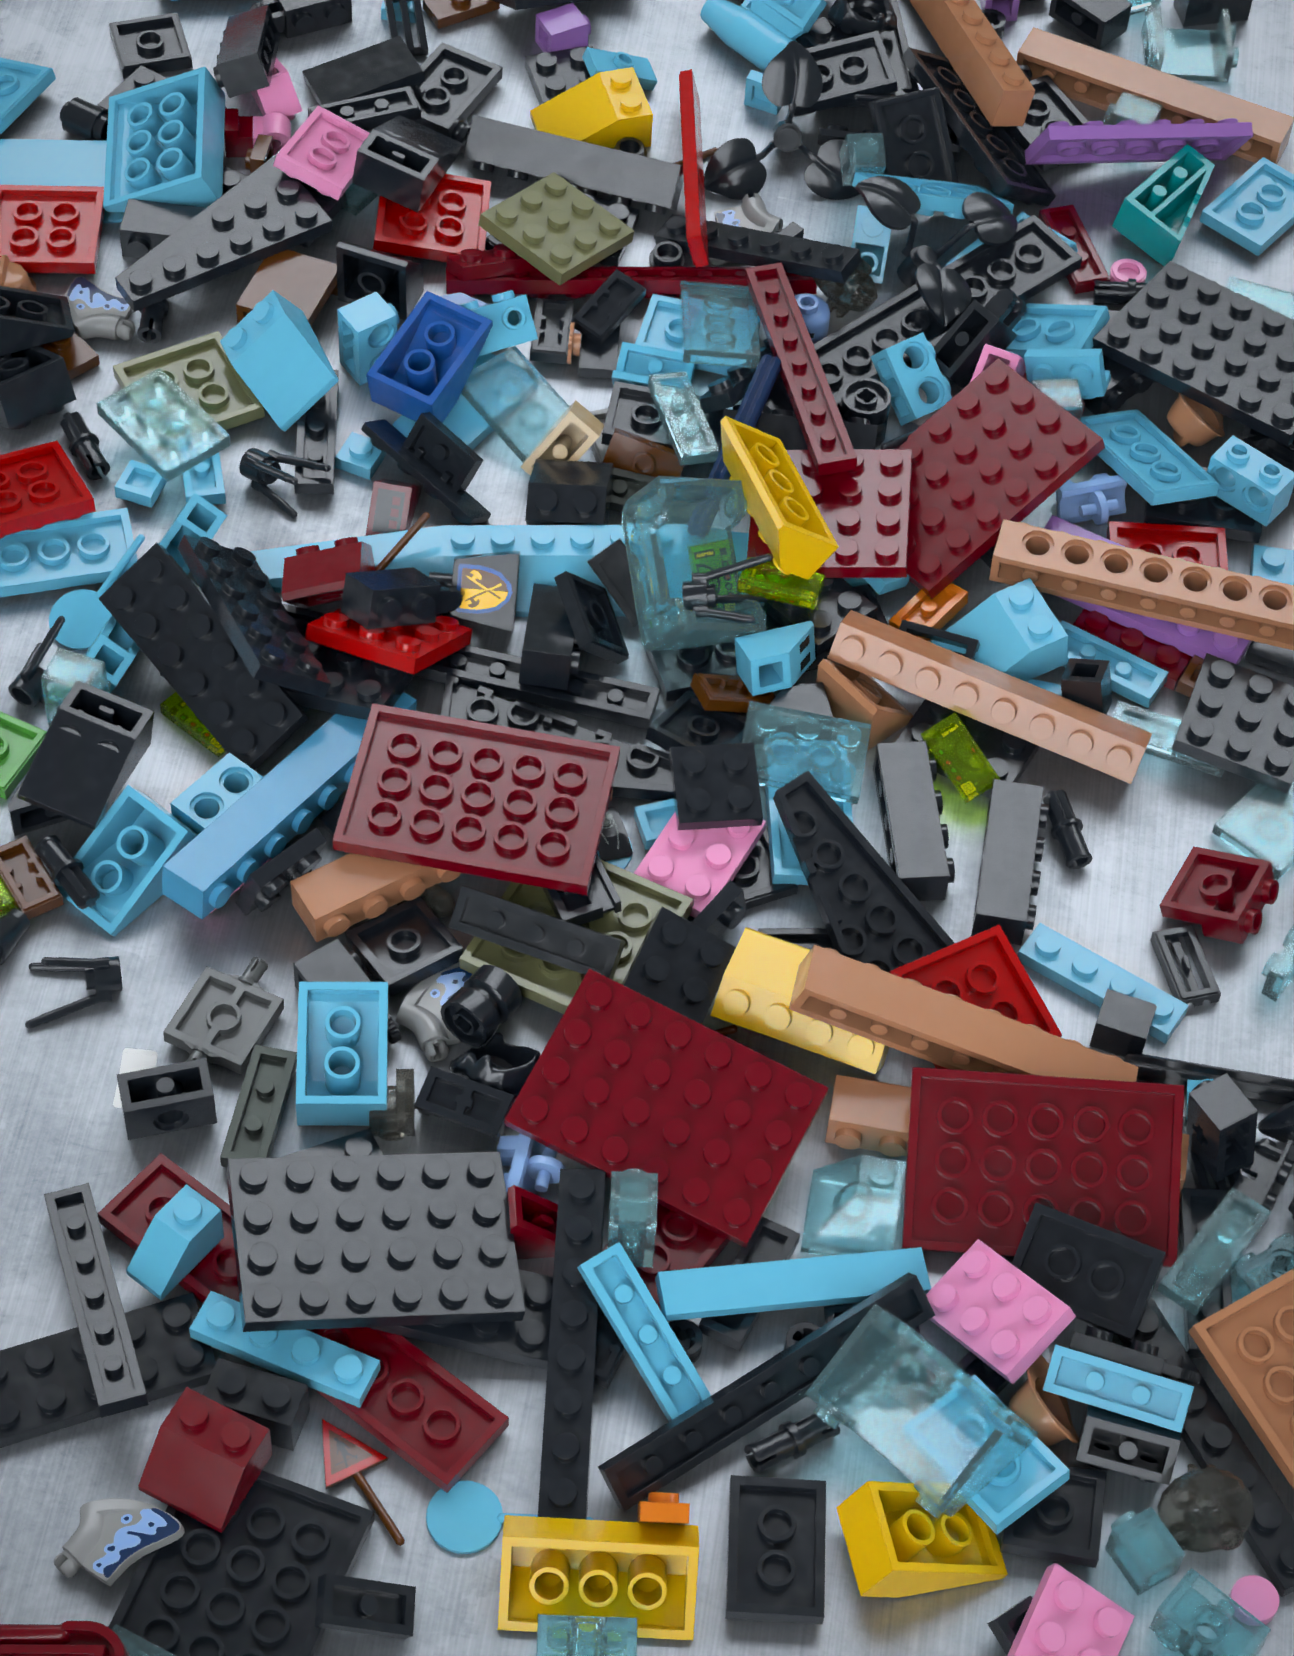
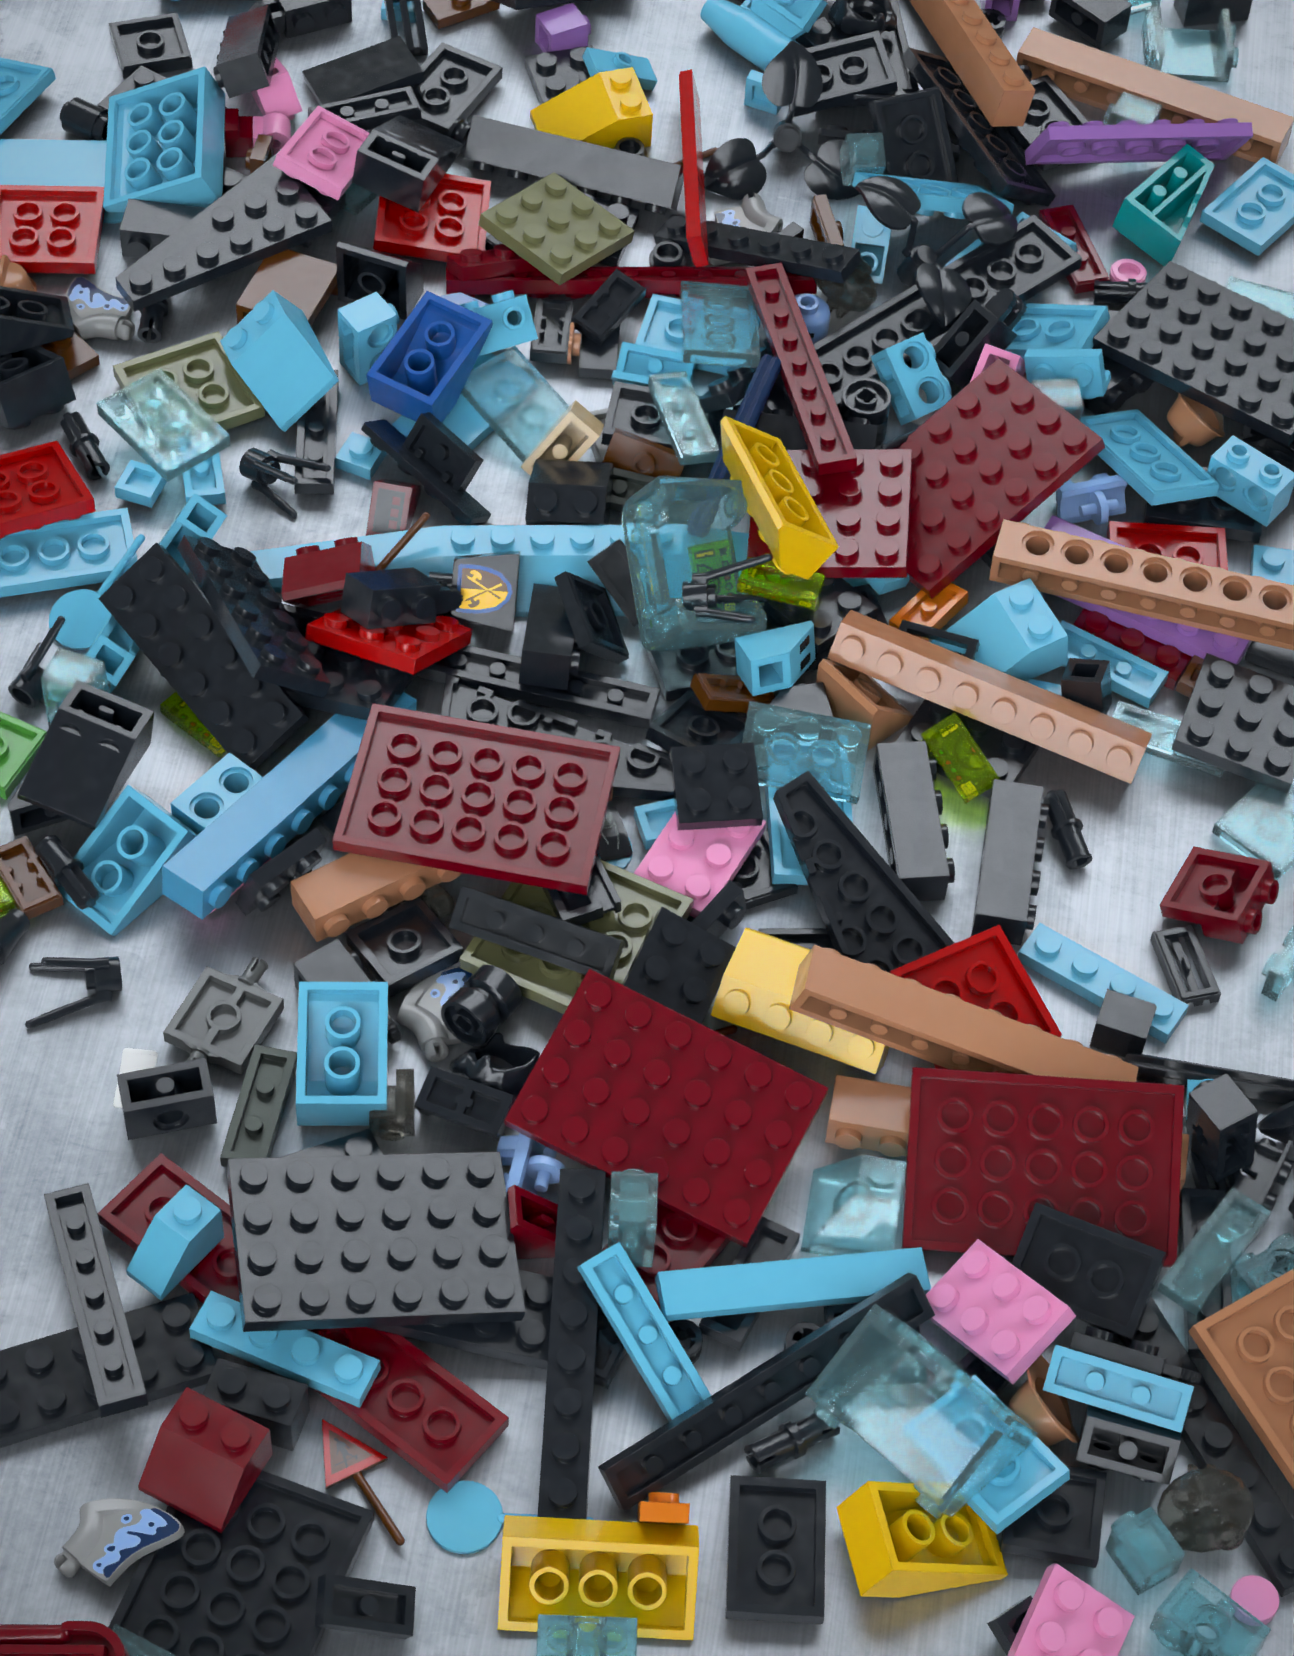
(823, 222): none -> plate

